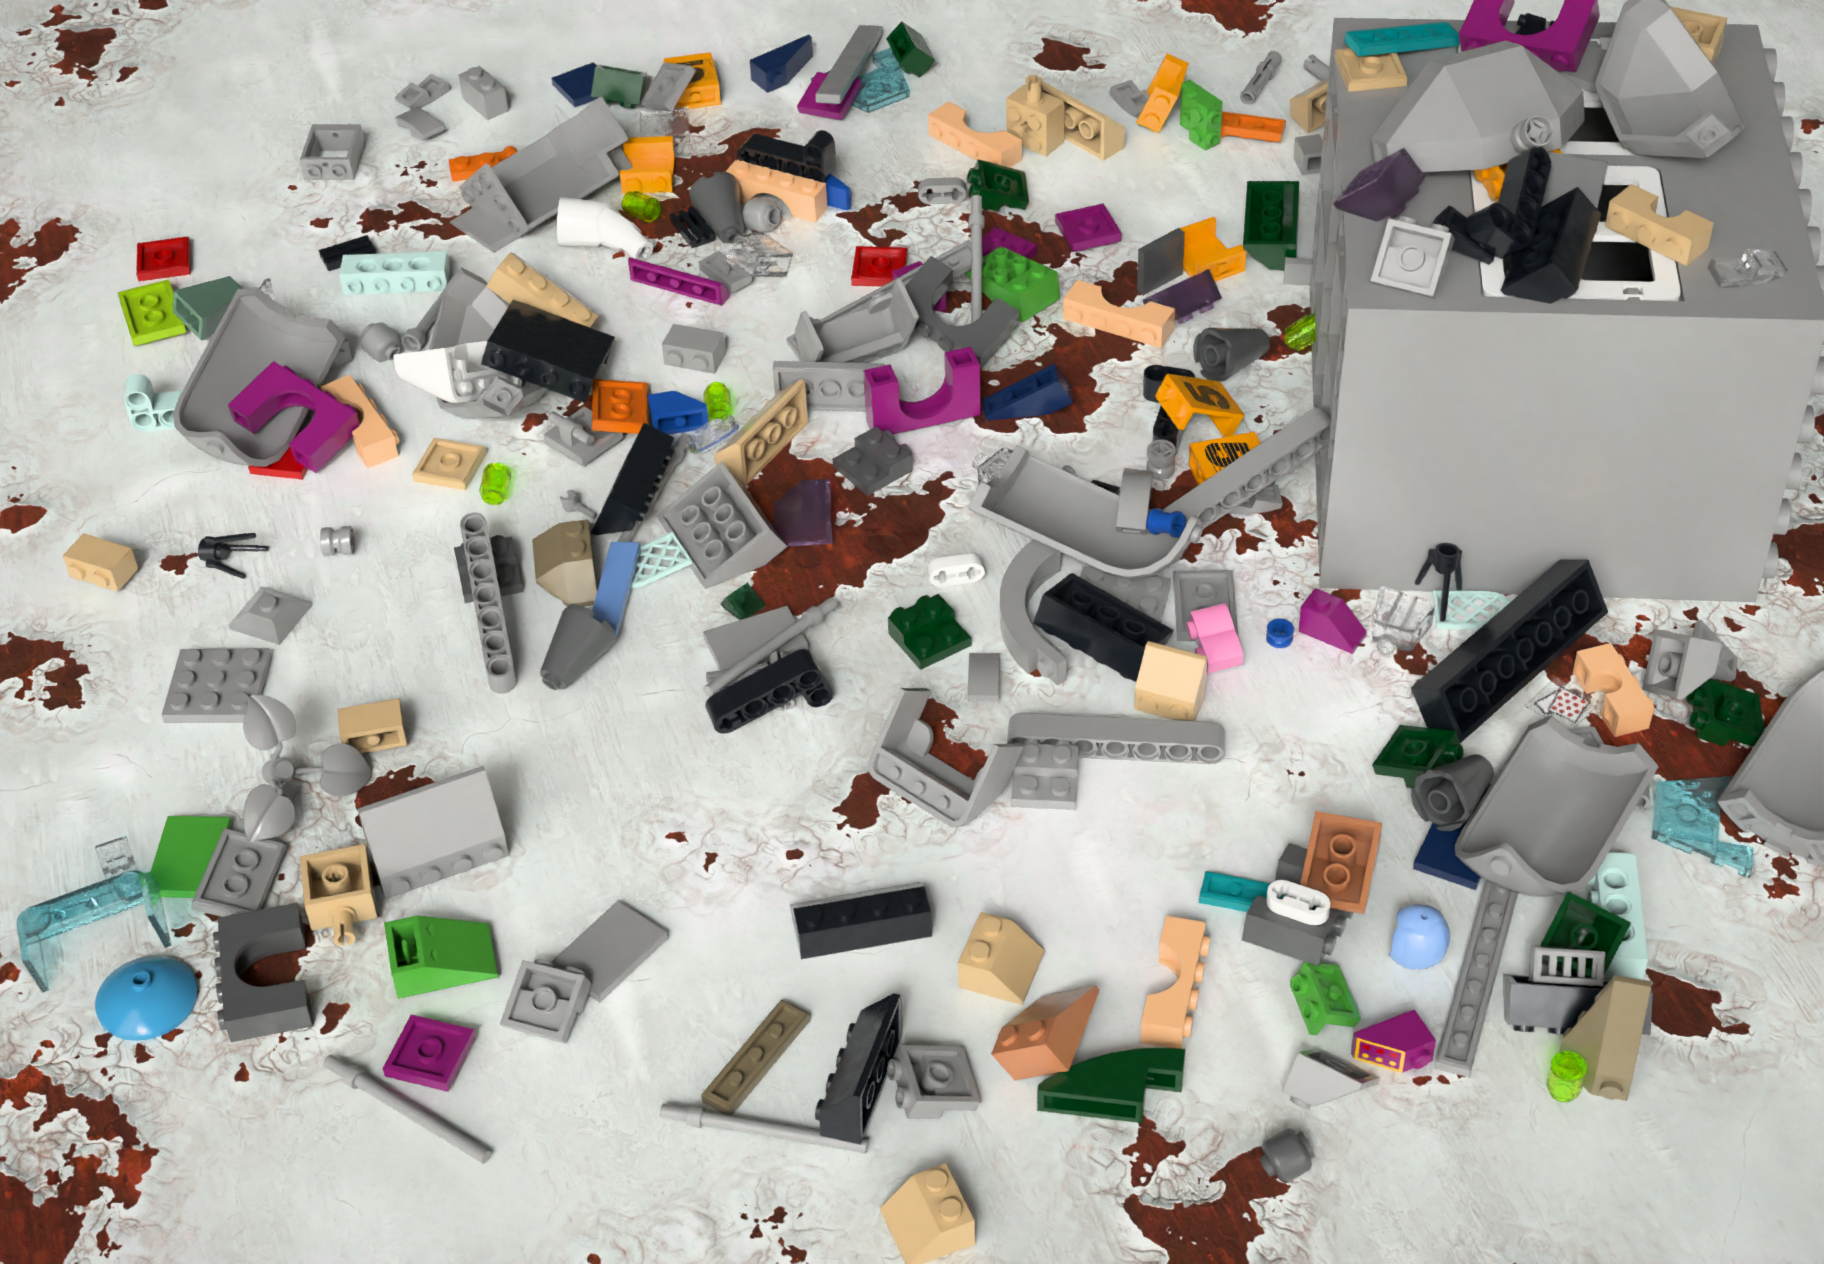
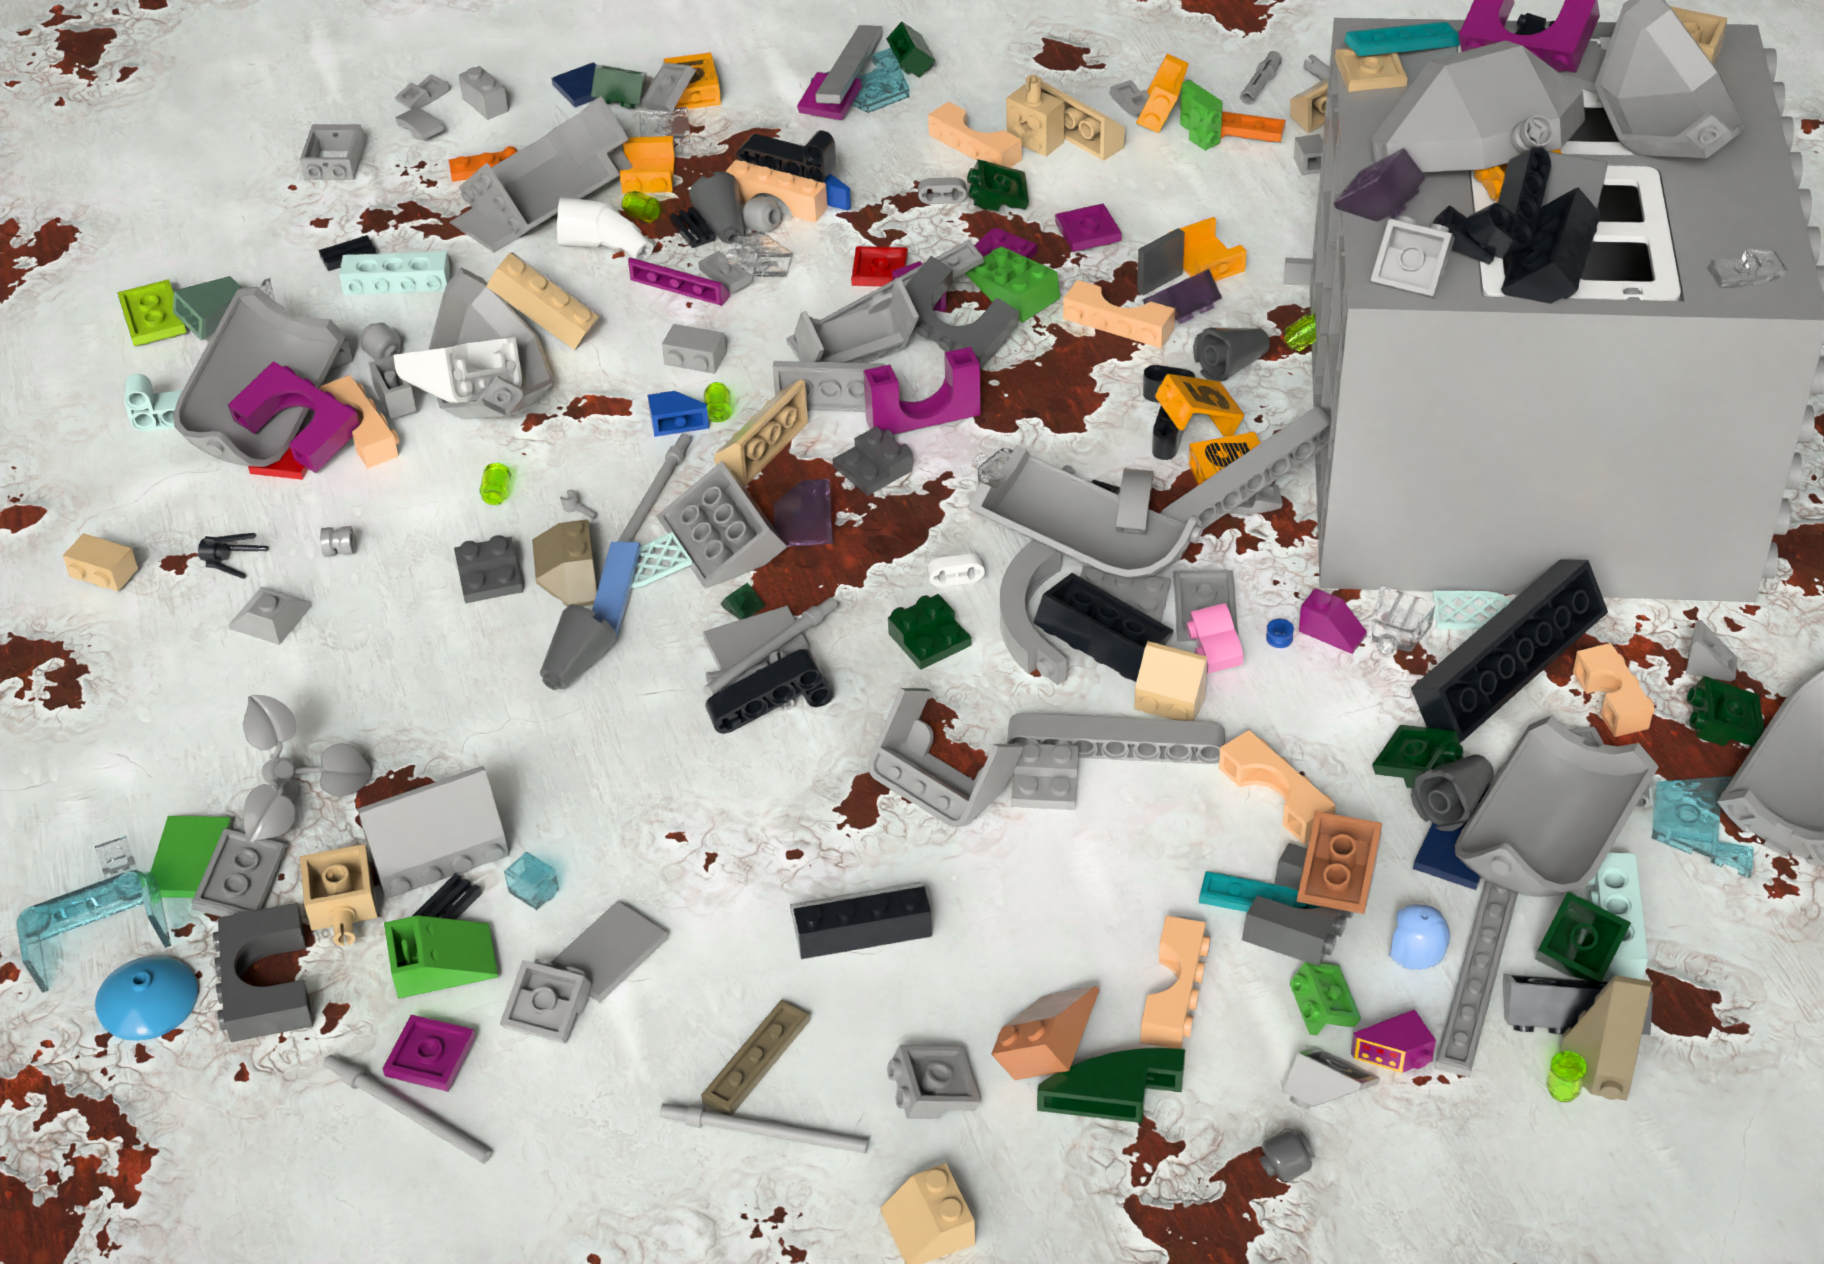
(163, 258): red tile -> none
(215, 684): light grey plate -> none
(375, 724): tan brick -> none
(391, 389): none -> light grey brick
(415, 337): light grey piece -> none
(443, 899): none -> black tile
(449, 464): tan tile -> none
(488, 603): light grey beam -> none
(531, 880): none -> clear light blue brick
(547, 350): black panel -> none
(575, 436): light grey plate -> none
(619, 406): orange tile -> none
(635, 482): black slope -> none
(713, 435): clear tile -> none
(781, 64): dark blue slope -> none
(860, 1072): black slope -> none
(976, 224): light grey bar -> none
(983, 676): light grey slope -> none
(999, 959): tan slope -> none
(1032, 396): dark blue slope -> none
(1161, 454): light grey wheel -> none
(1164, 522): blue bush -> none
(1252, 762): none -> light nougat arch
(1271, 222): dark green slope -> none
(1298, 902): white beam -> none
(1445, 560): black plant -> none
(1535, 968): light grey slope -> none
(1562, 702): clear sticker -> none
(1677, 237): tan arch -> none
(1680, 663): light grey slope -> none

